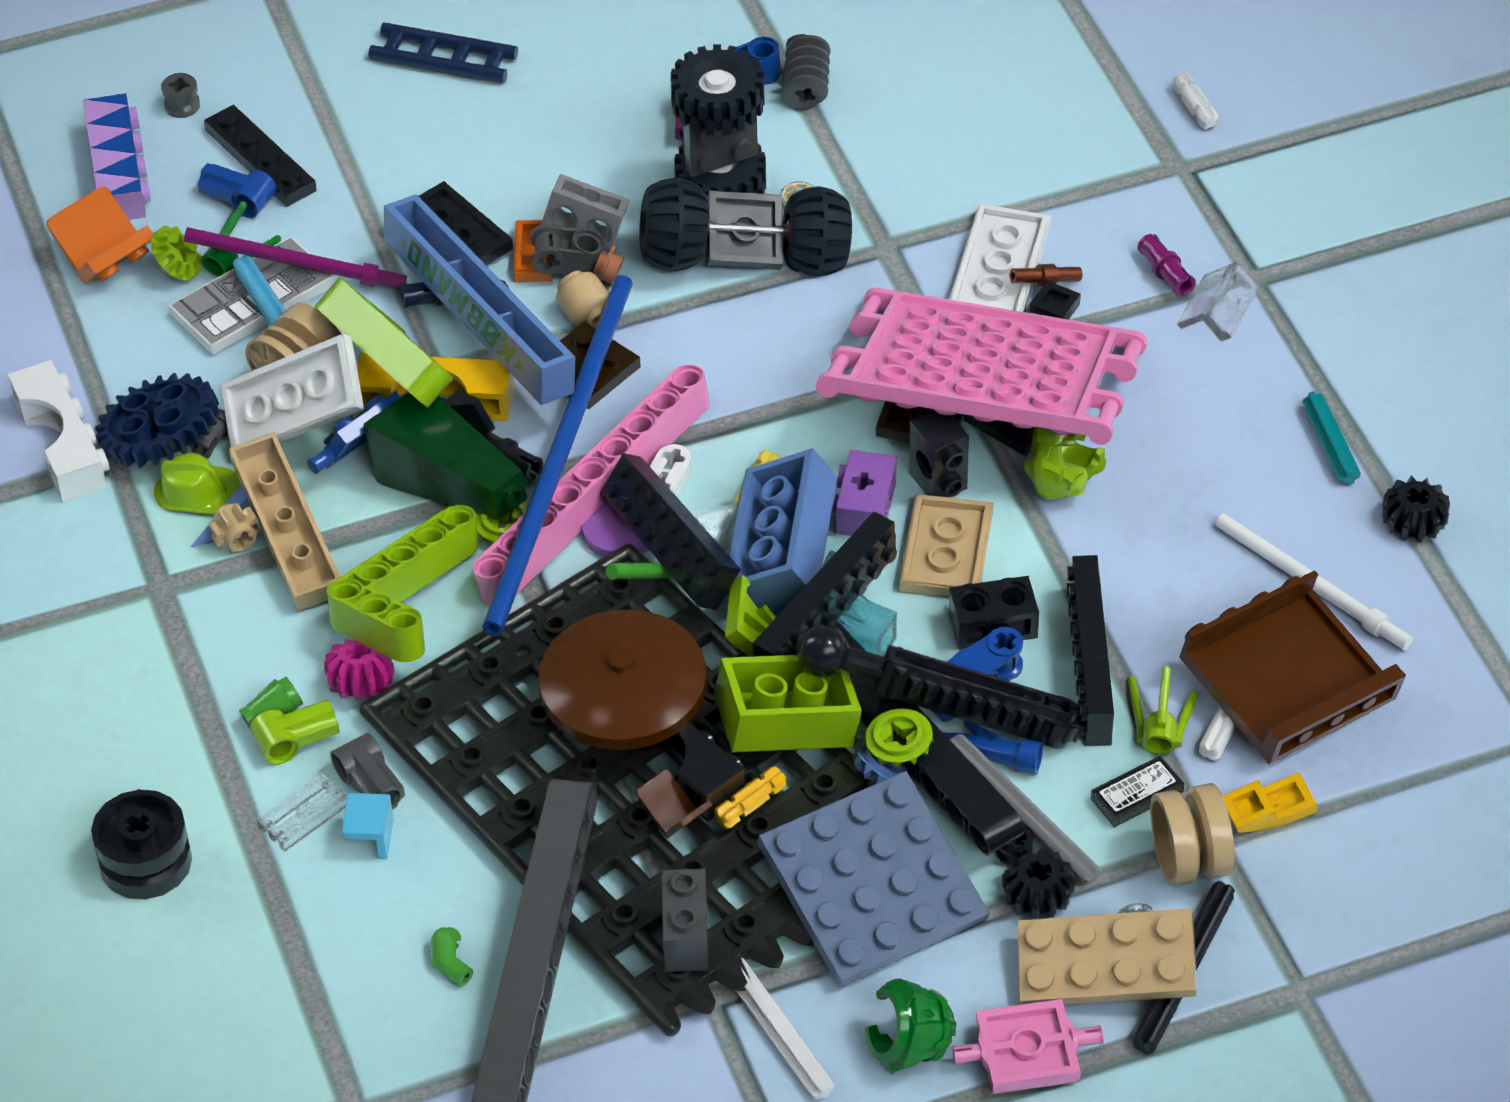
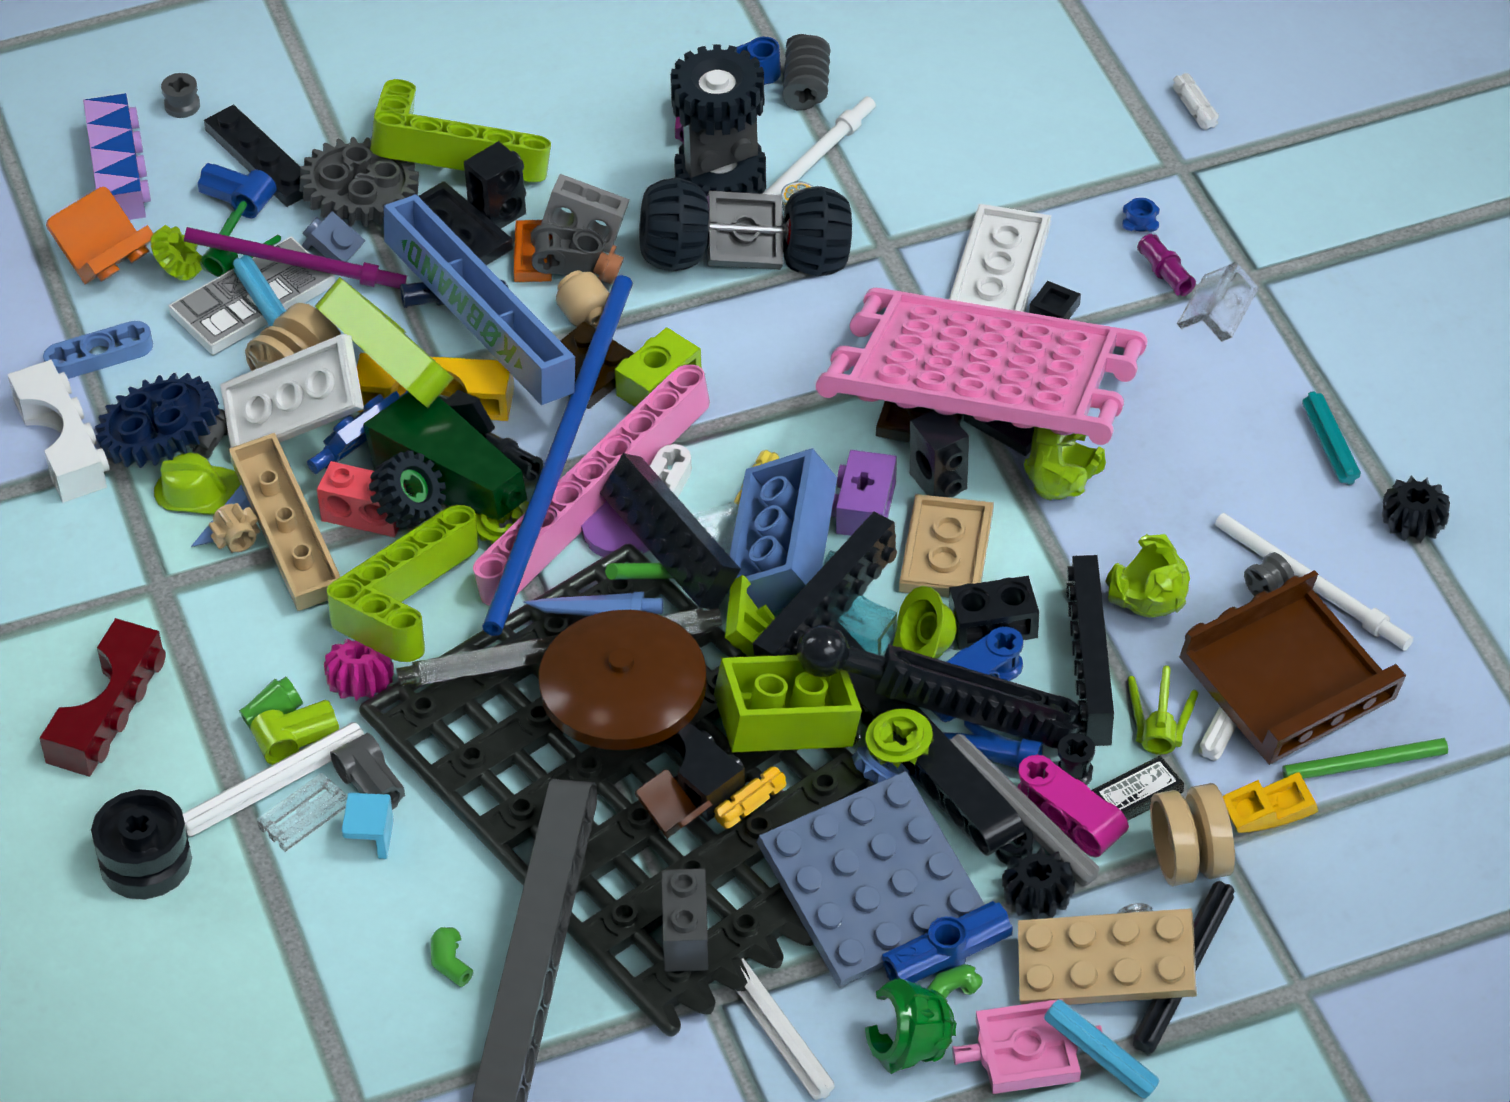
(83, 733): none -> dark red arch
(126, 351): none -> medium blue beam
(267, 781): none -> white axle
(332, 238): none -> sand blue bracket
(347, 501): none -> coral brick
(355, 181): none -> dark grey gear
(393, 498): none -> black bush
(443, 142): none -> lime beam
(455, 65): dark blue bar -> none
(496, 184): none -> black brick
(521, 653): none -> clear smoke piece
(598, 603): none -> medium blue bar
(652, 364): none -> lime brick
(846, 124): none -> white bar
(925, 623): none -> lime piece
(960, 976): none -> bright green arm
(962, 939): none -> blue piece
(1045, 272): copper bar -> none
(1071, 805): none -> dark pink piece
(1076, 756): none -> black bush
(1101, 1049): none -> medium azure axle
(1141, 215): none -> blue plate
(1153, 582): none -> lime helmet
(1268, 575): none -> dark grey wheel
(1367, 759): none -> bright green bar

